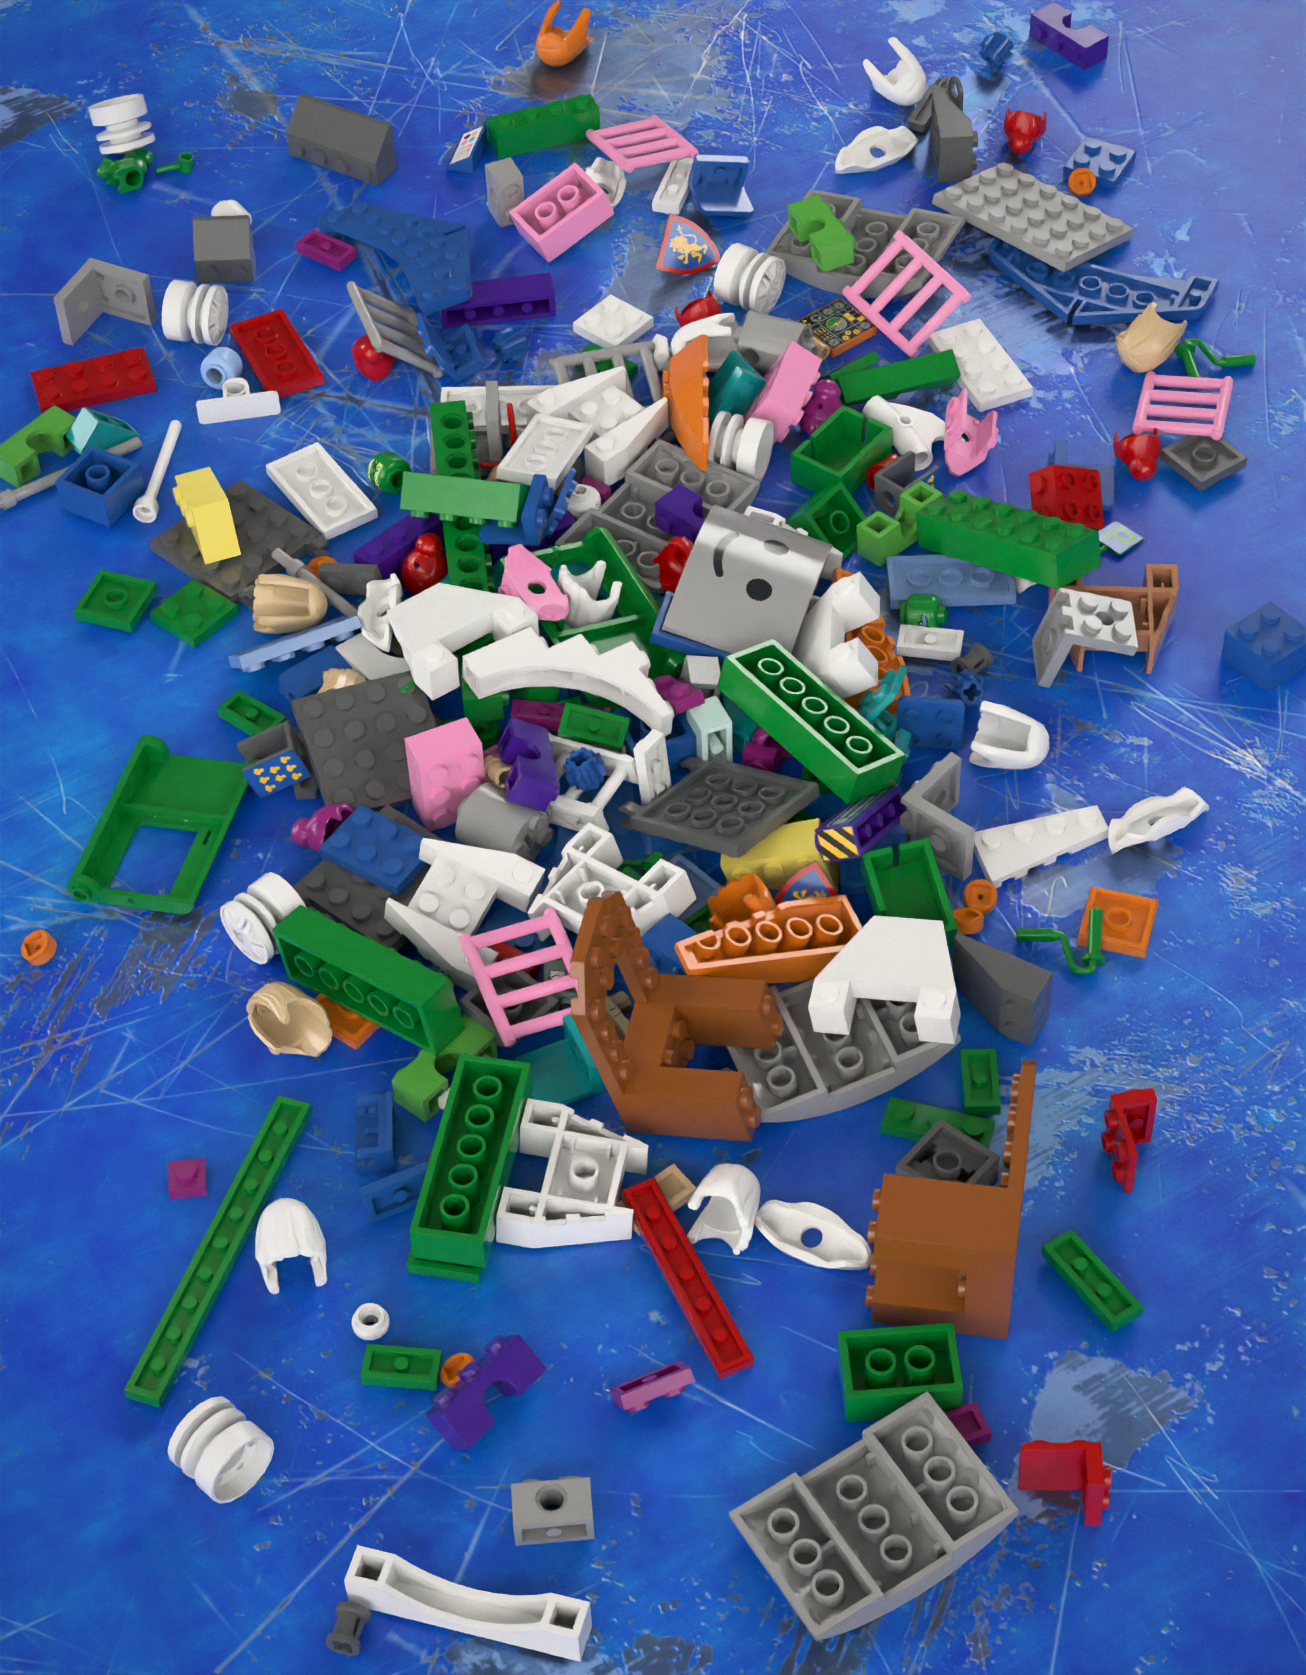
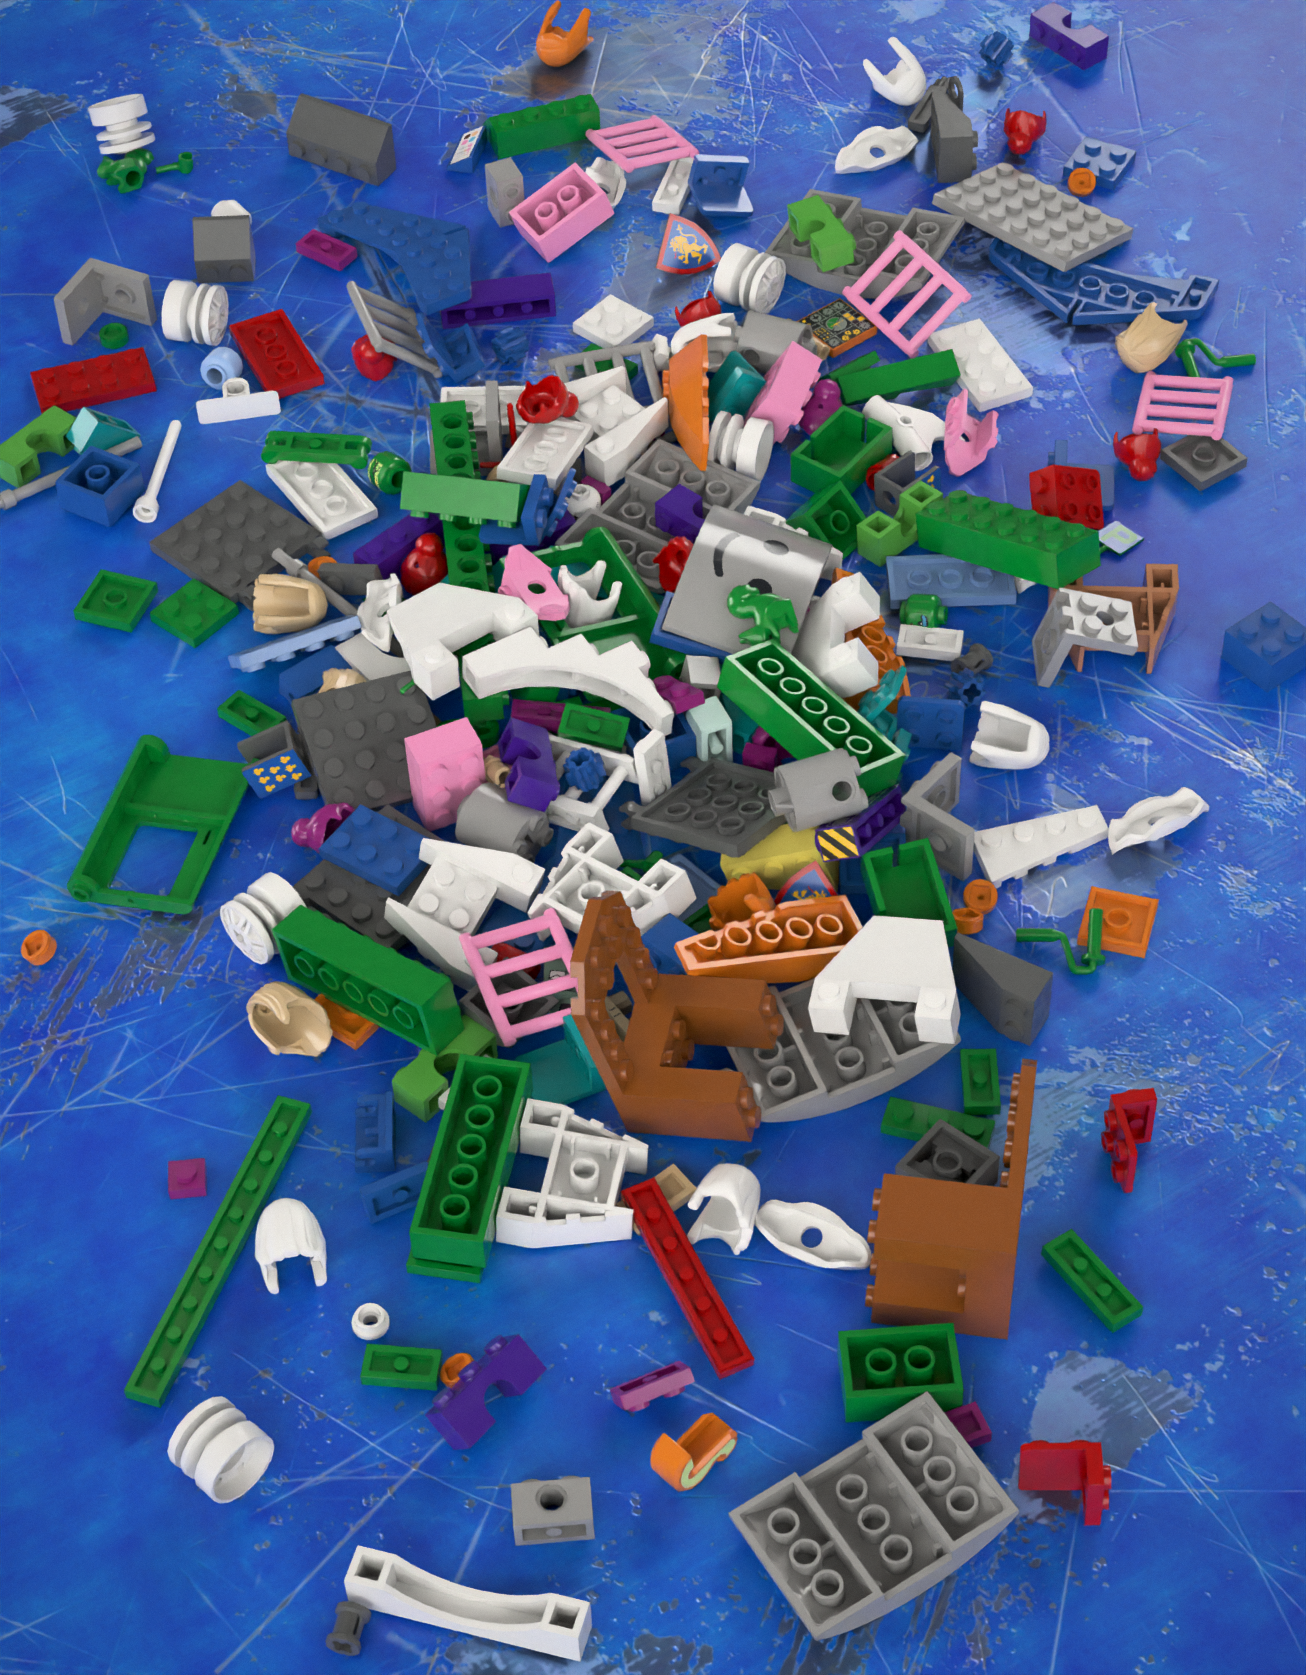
(114, 335): none -> green tile
(207, 514): light yellow wedge -> none
(316, 448): none -> green plate
(546, 401): none -> red piece
(691, 1457): none -> orange animal
(768, 611): none -> green animal
(817, 790): none -> light grey cylinder

